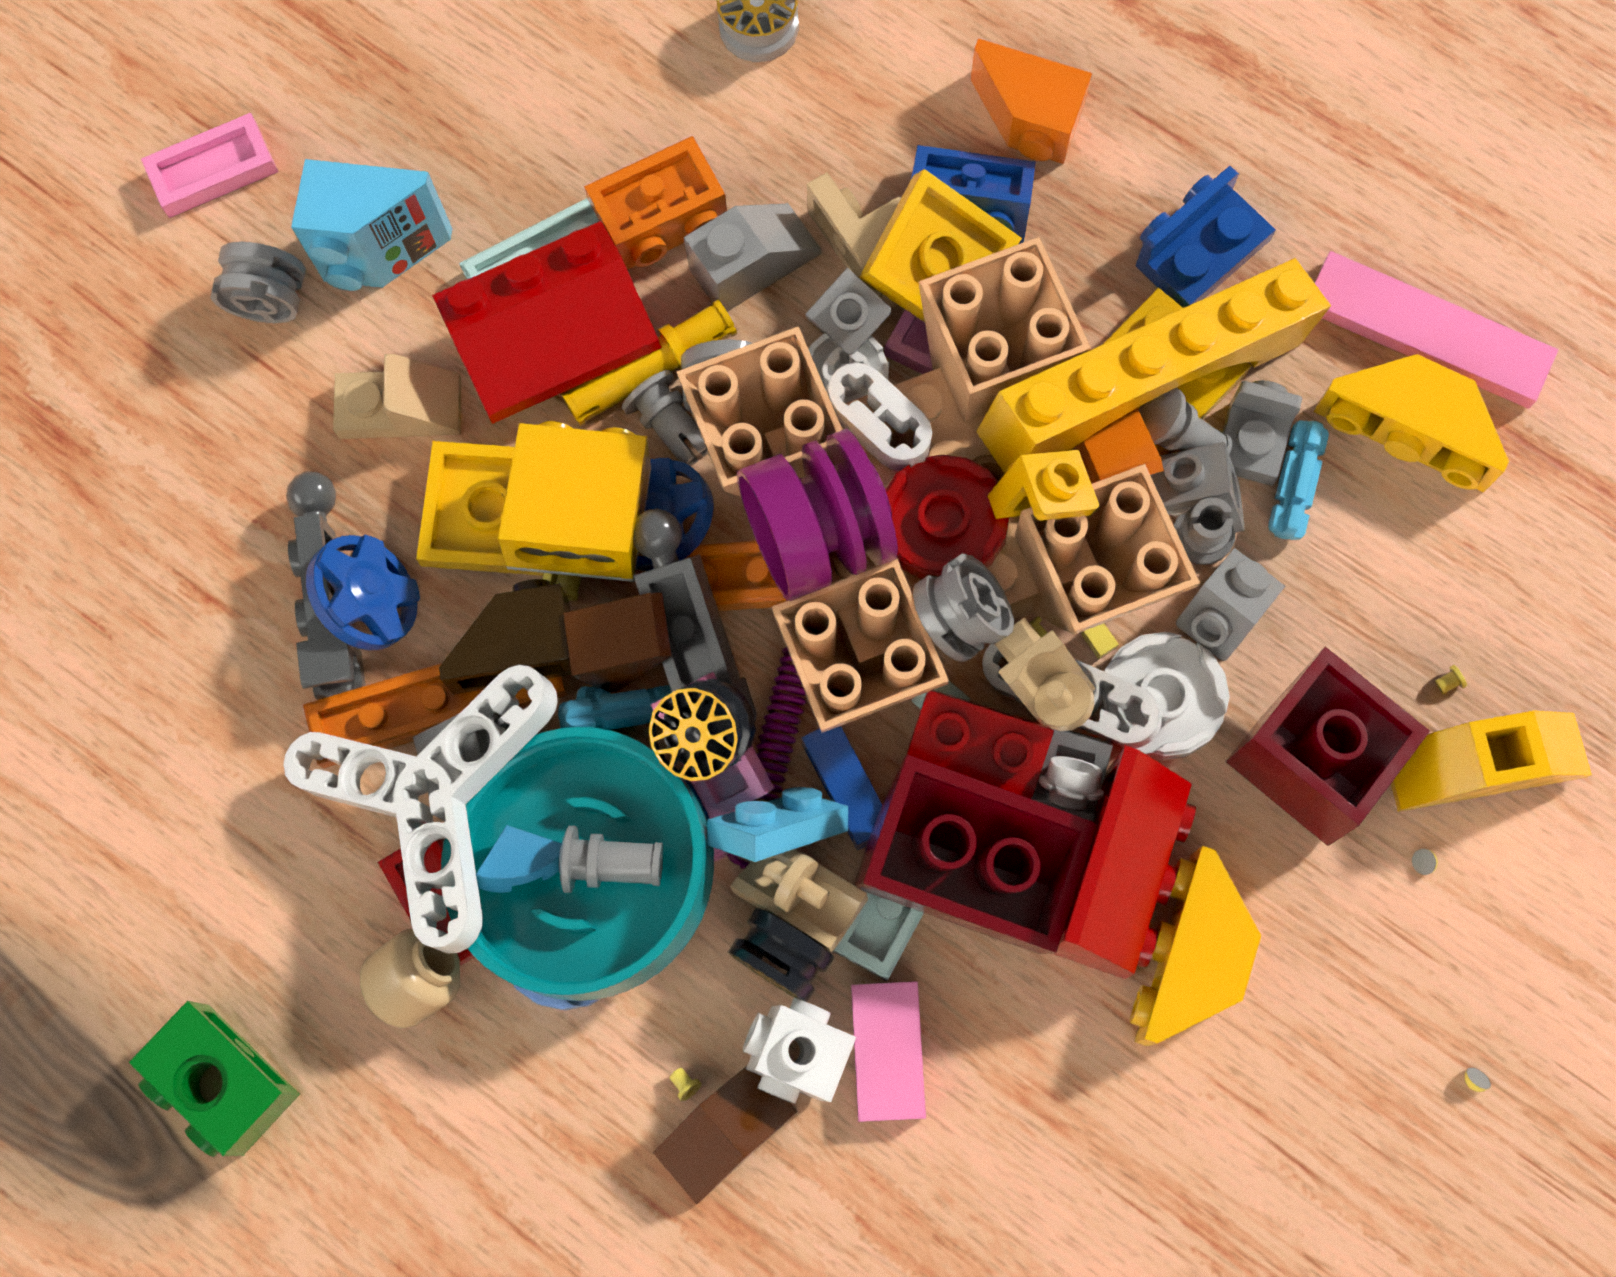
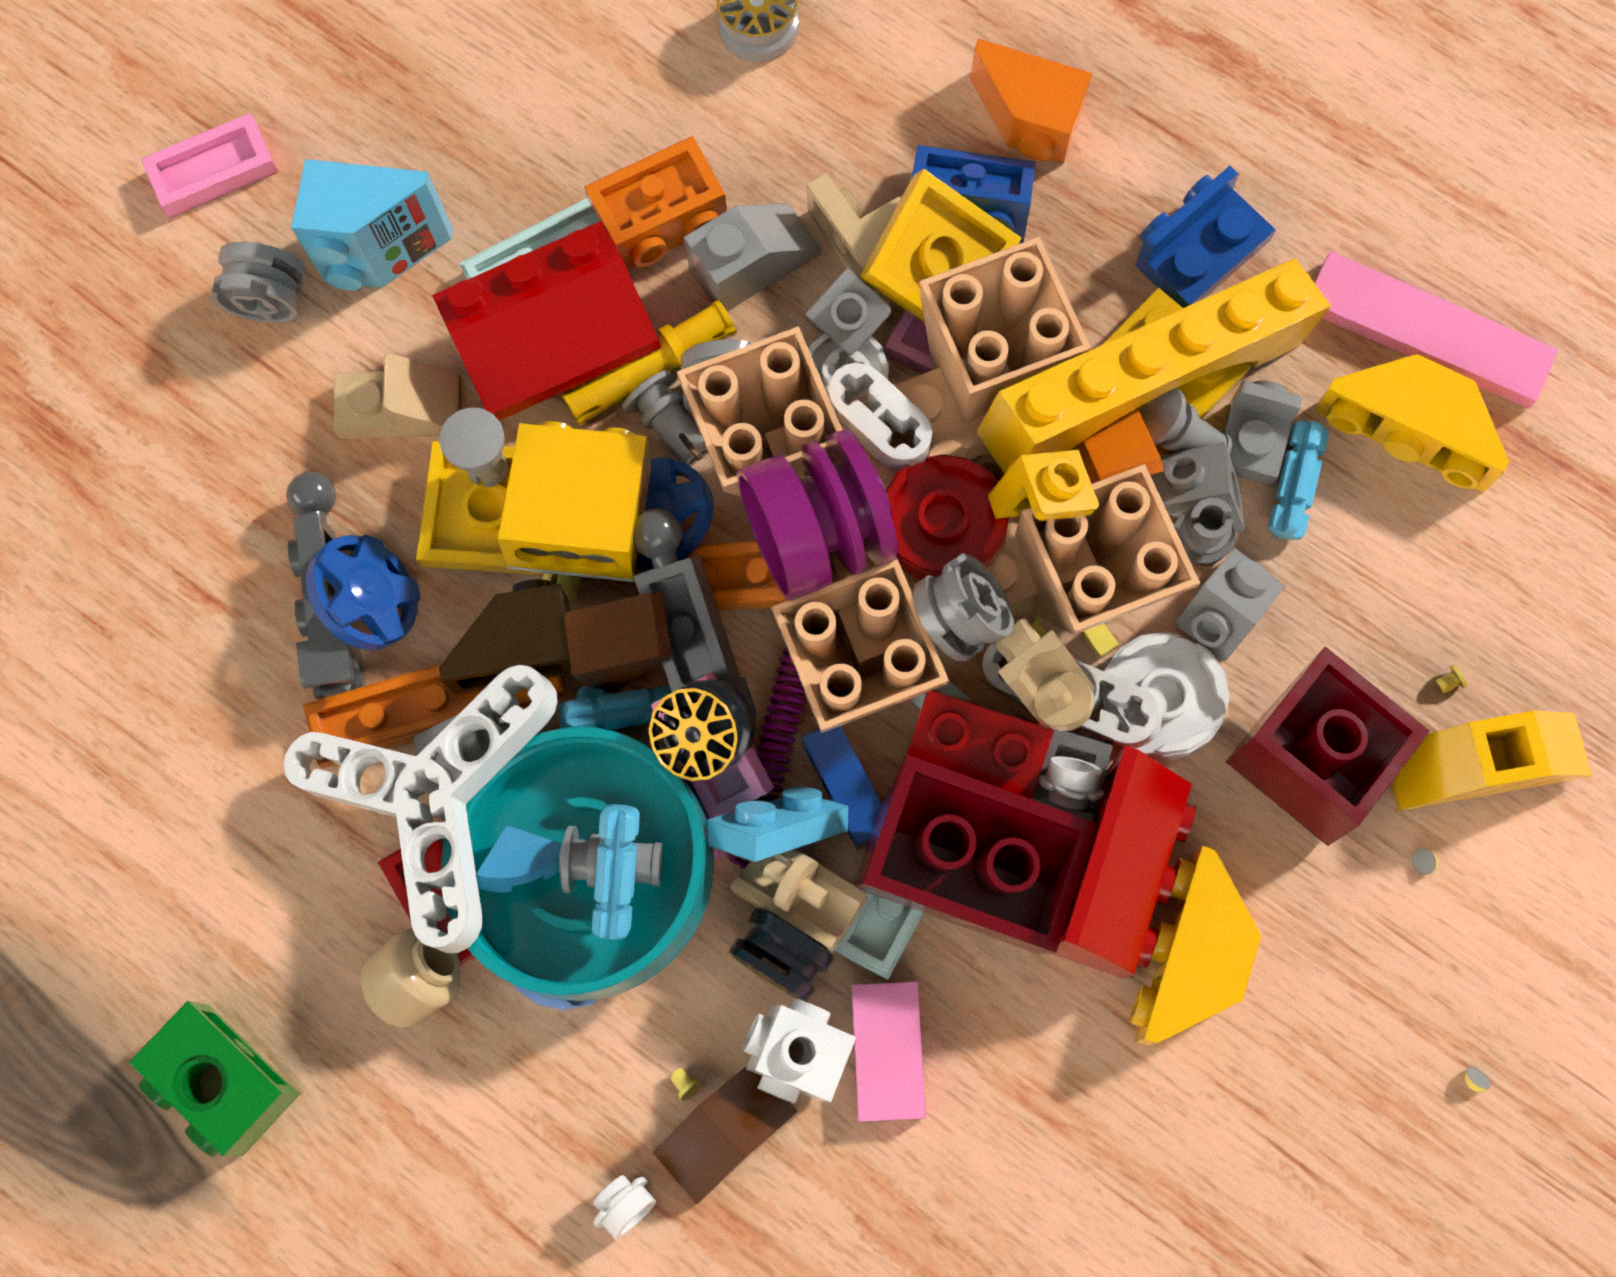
(475, 443): none -> light grey pin
(615, 871): none -> medium azure axle
(622, 1205): none -> white plate

